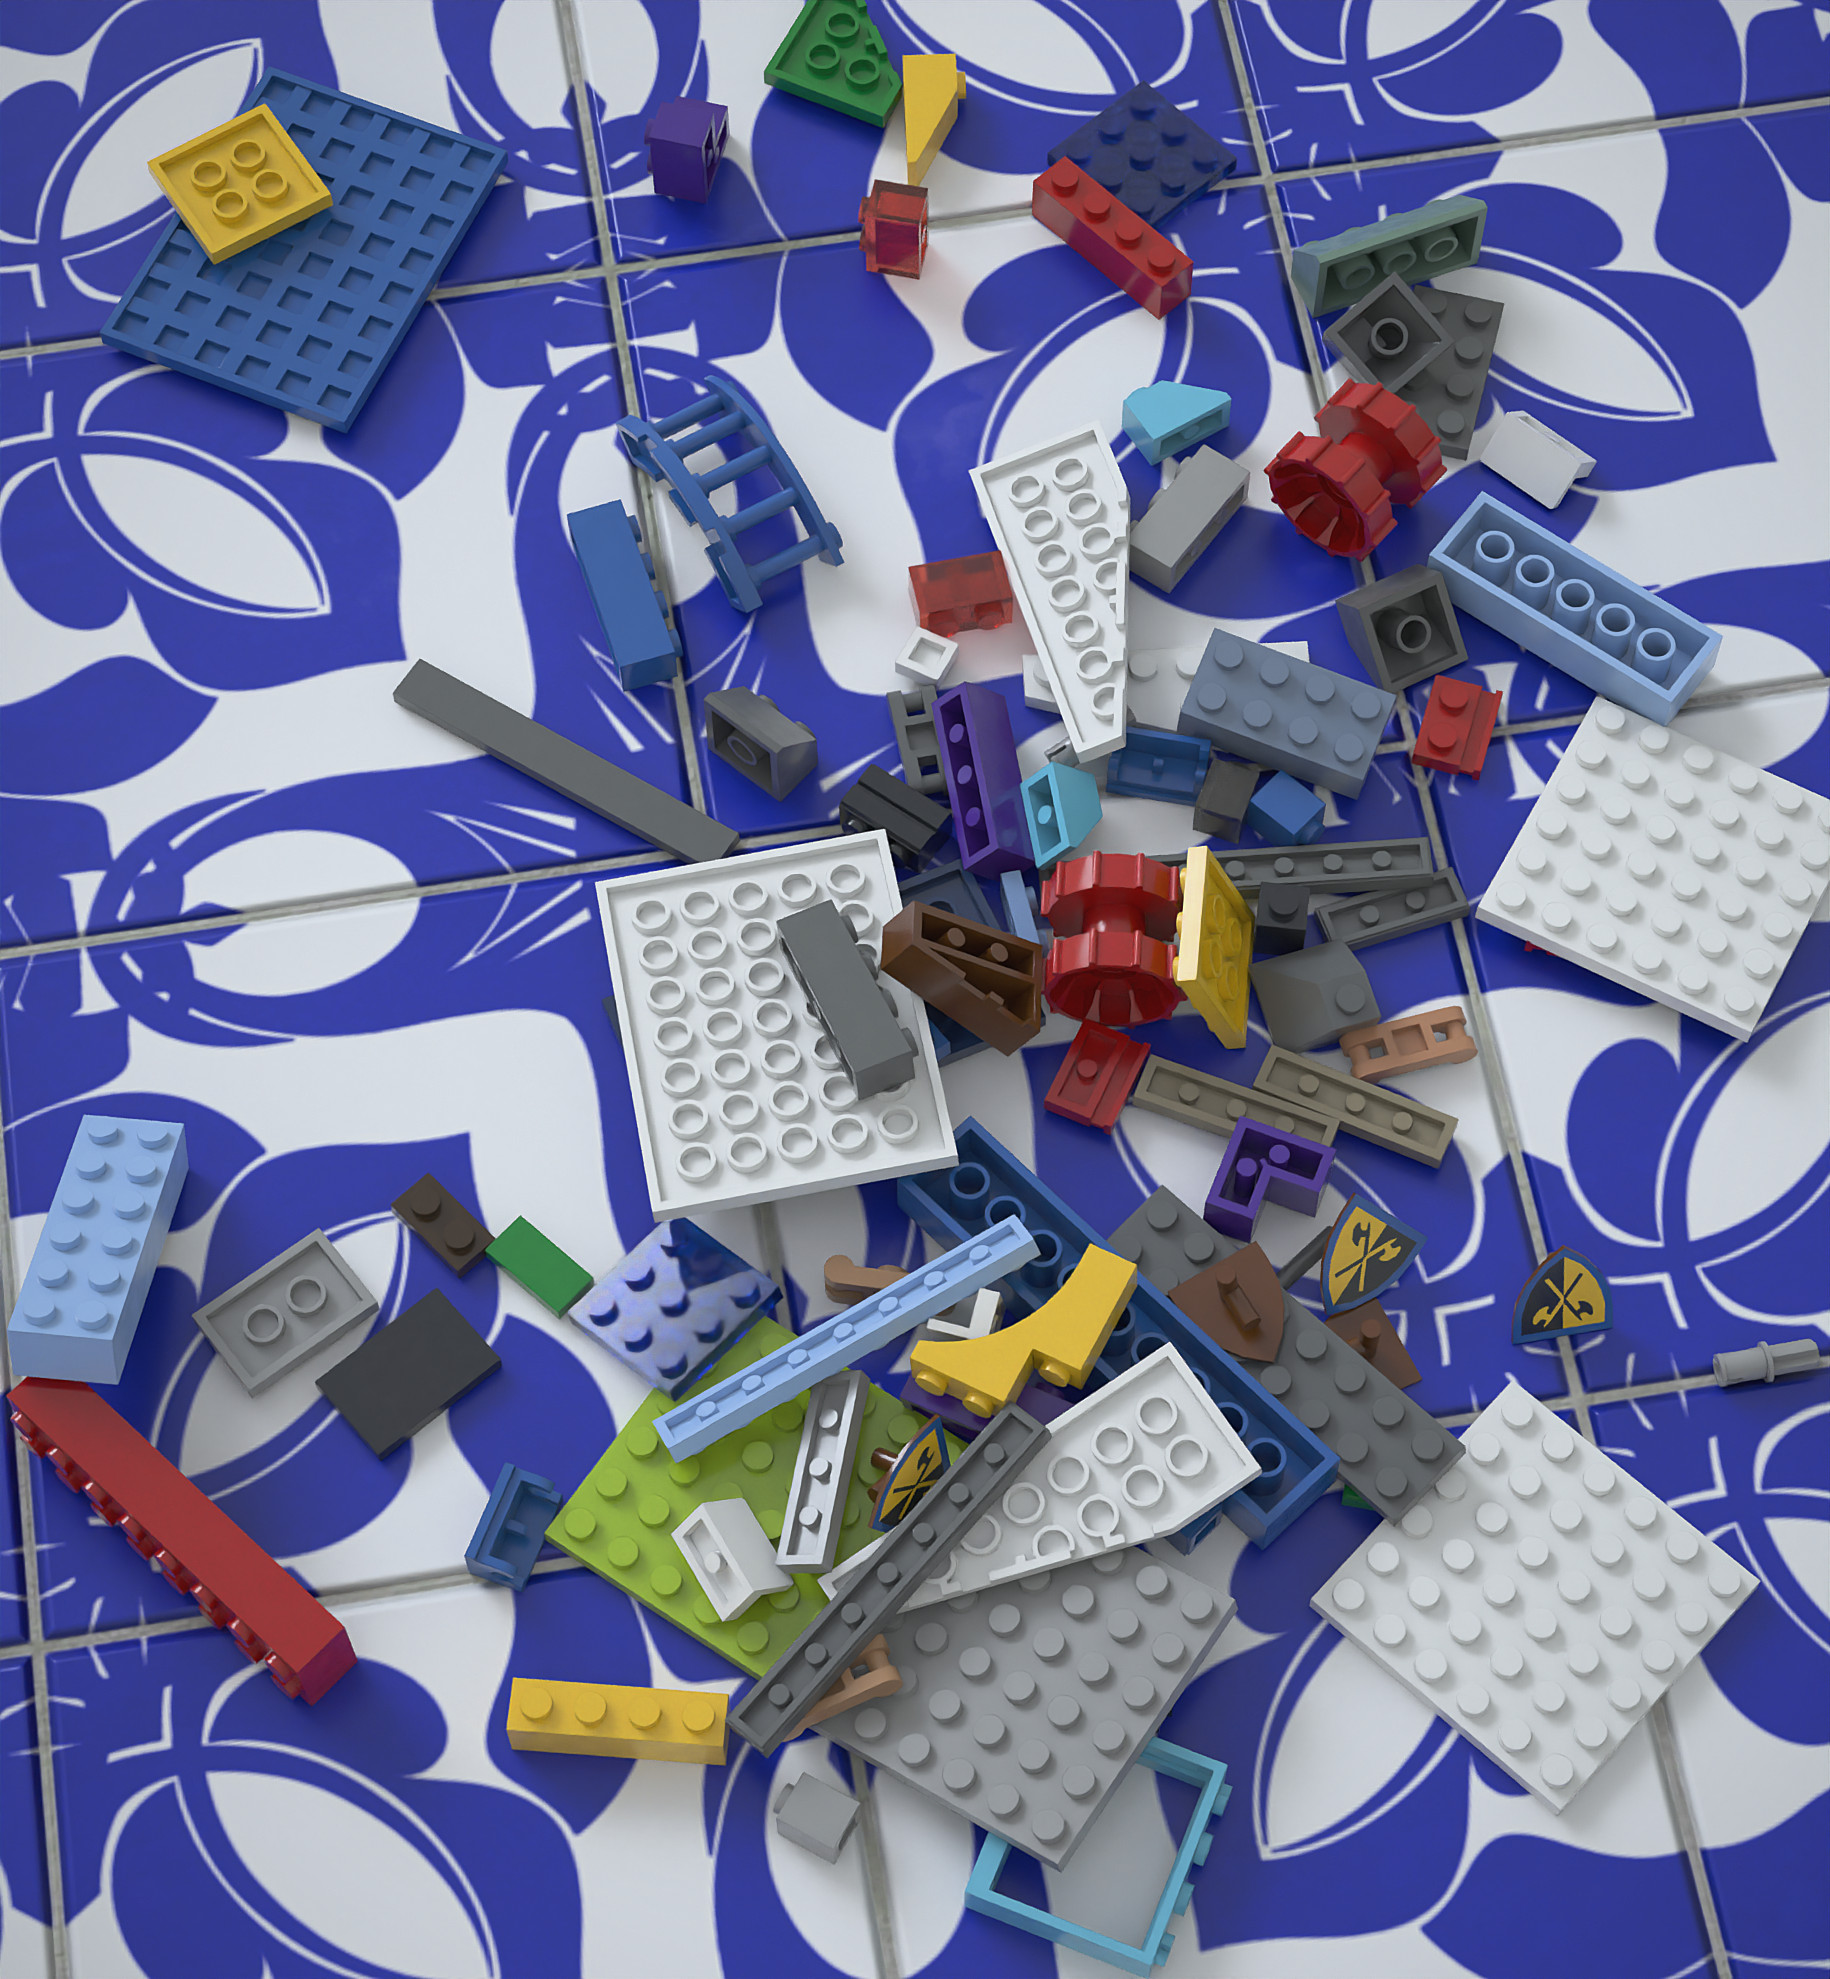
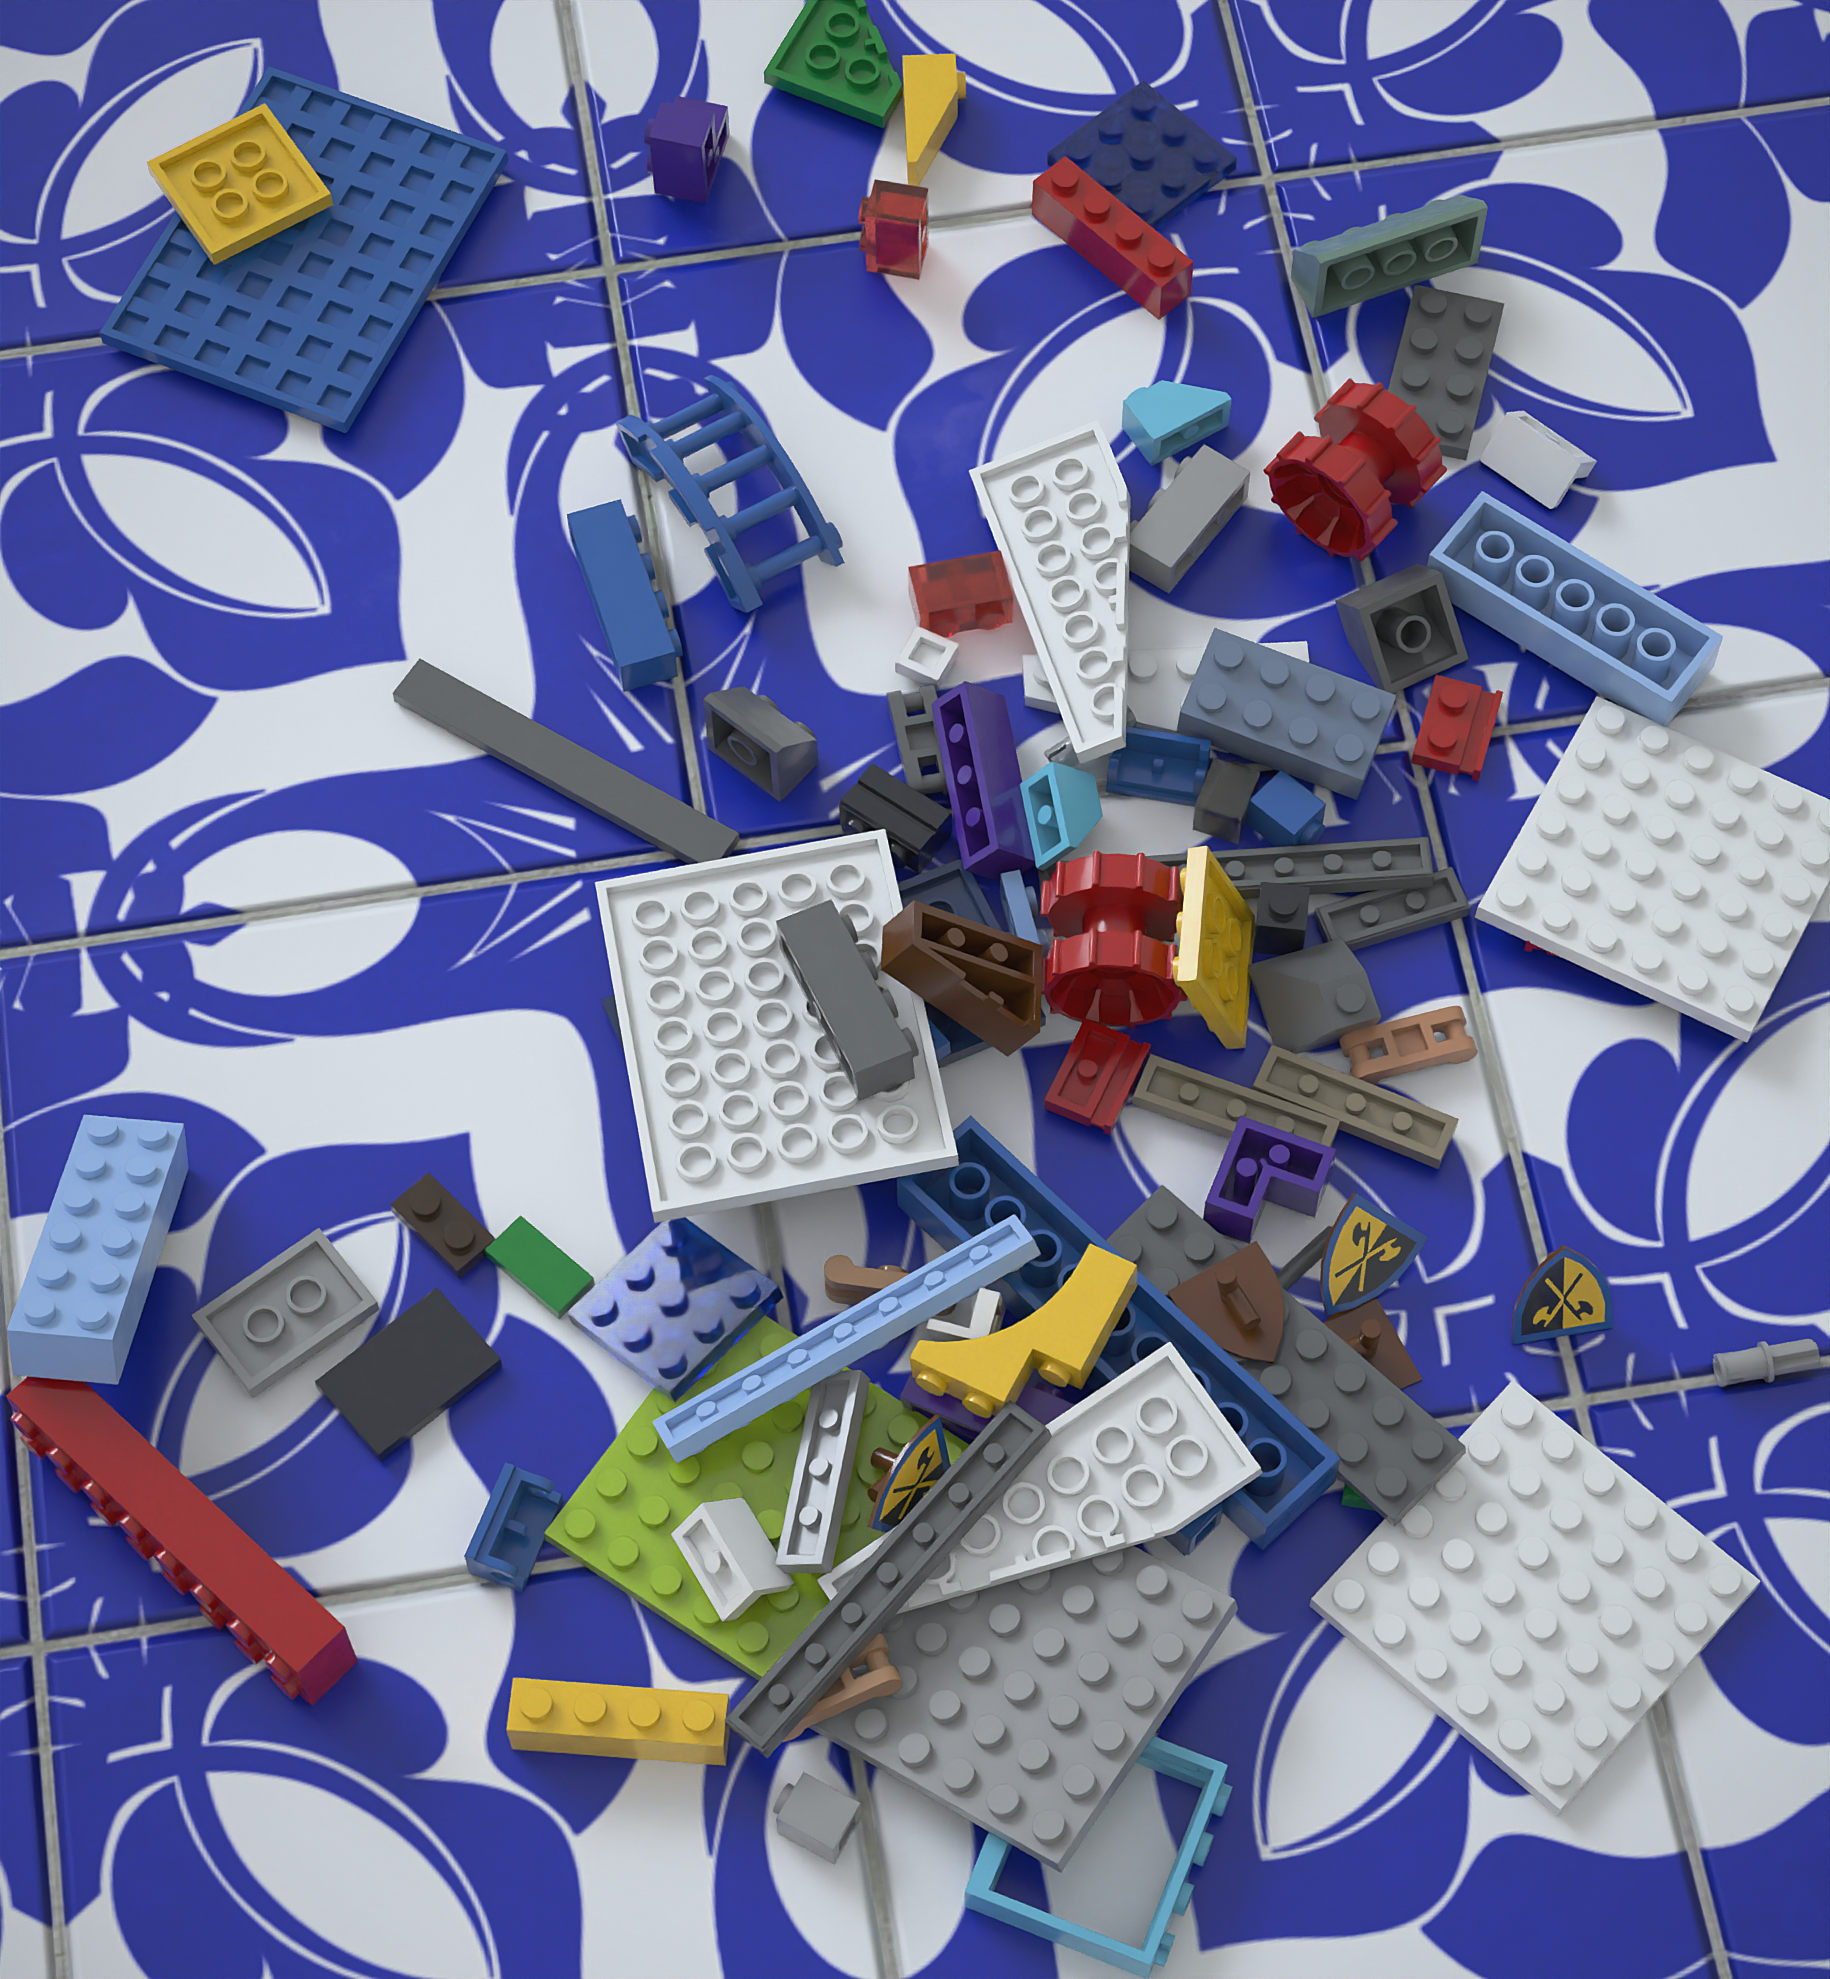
(1387, 336): dark grey slope -> none

